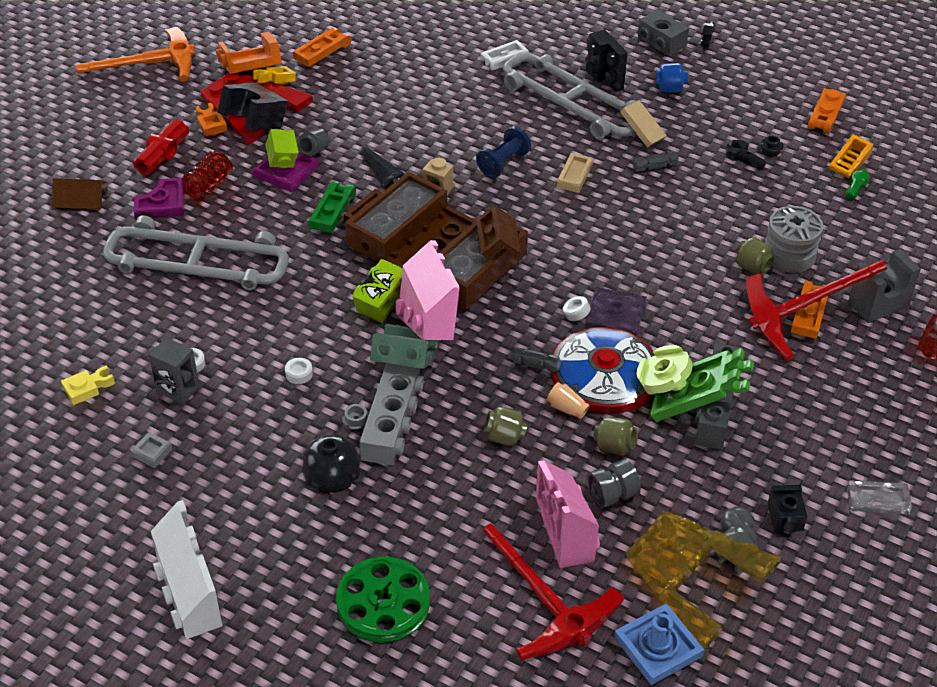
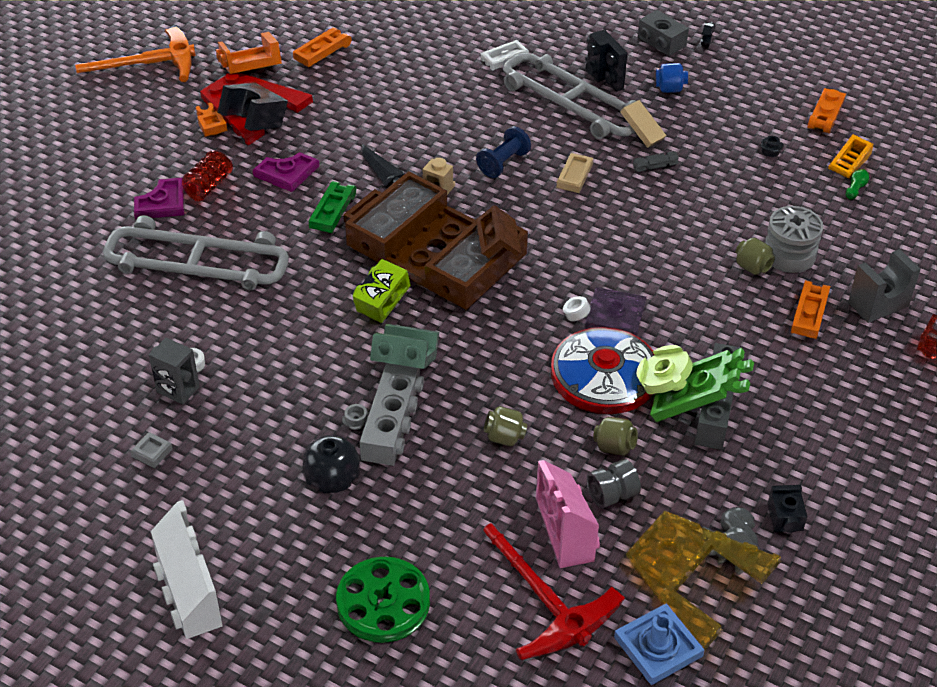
(78, 193): reddish brown panel -> none
(85, 386): light yellow plate -> none
(161, 147): red piece -> none
(278, 75): yellow plate -> none
(281, 148): lime brick -> none
(298, 370): white tile -> none
(313, 141): dark grey brick -> none
(428, 295): bright pink wedge -> none
(536, 359): dark grey axle -> none
(567, 401): light nougat cone -> none
(739, 149): black bar -> none
(769, 316): red piece -> none
(879, 497): clear plate -> none

